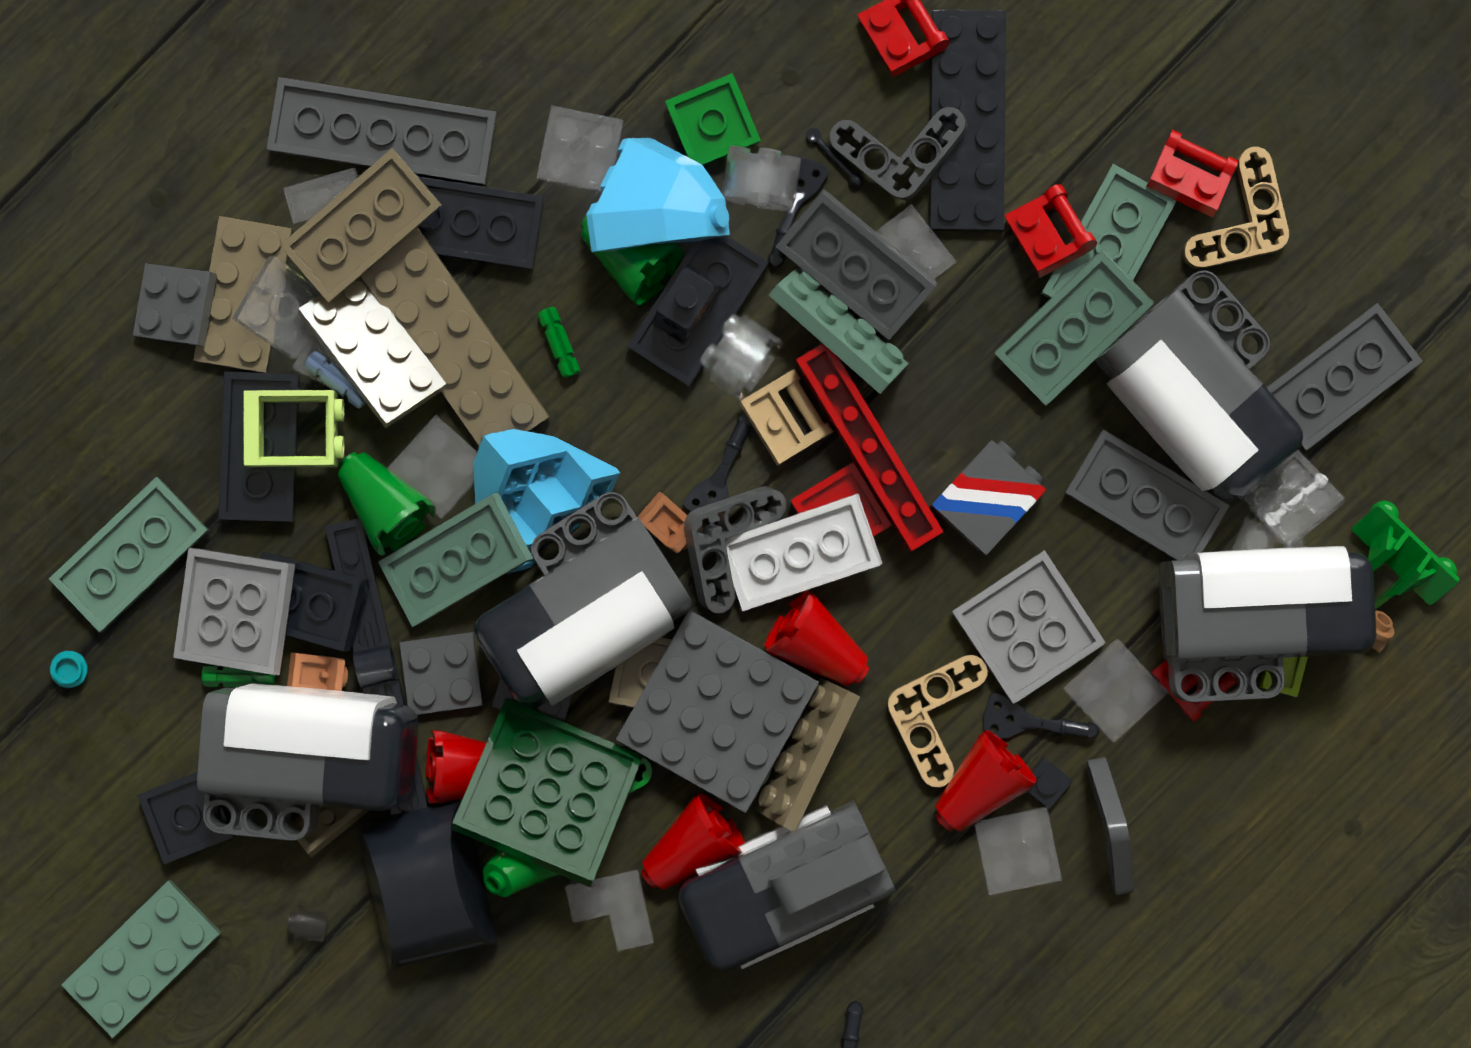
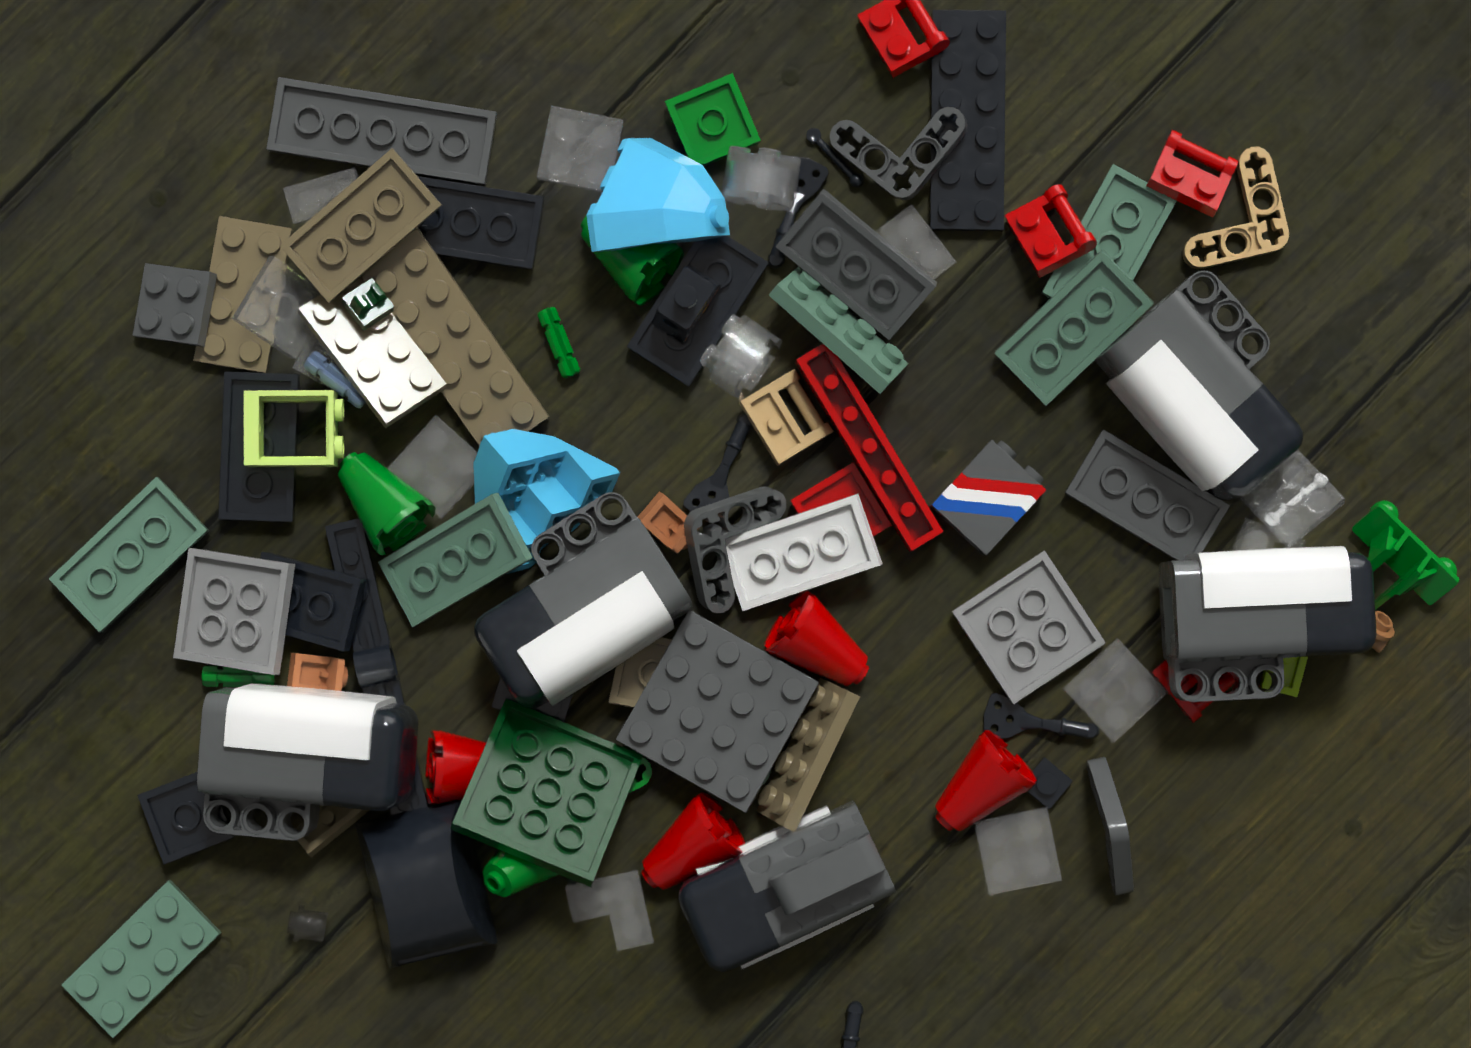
(68, 669): teal plate -> none
(367, 304): none -> tile
(441, 673): dark grey plate -> none
(919, 717): tan beam -> none
(1344, 374): dark grey plate -> none

